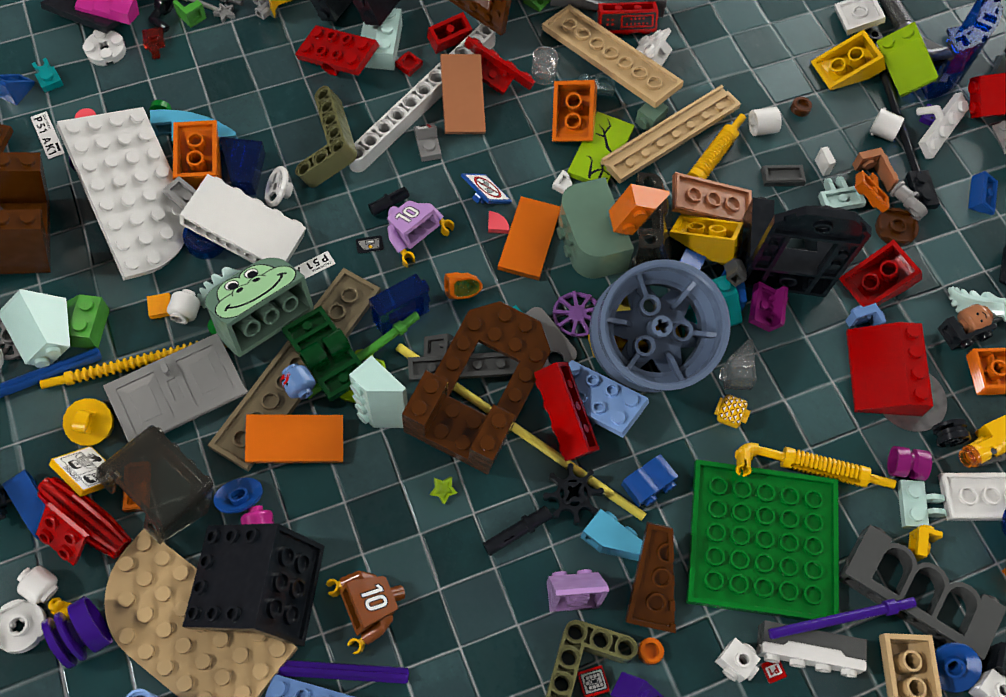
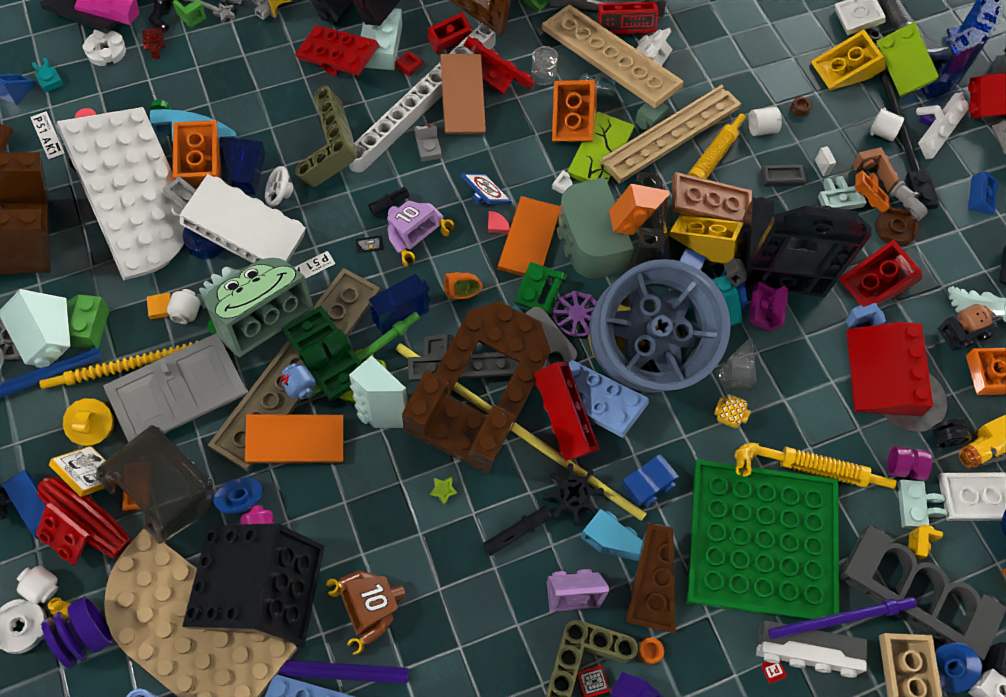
(533, 286): none -> green plate
(738, 661): white brick -> none

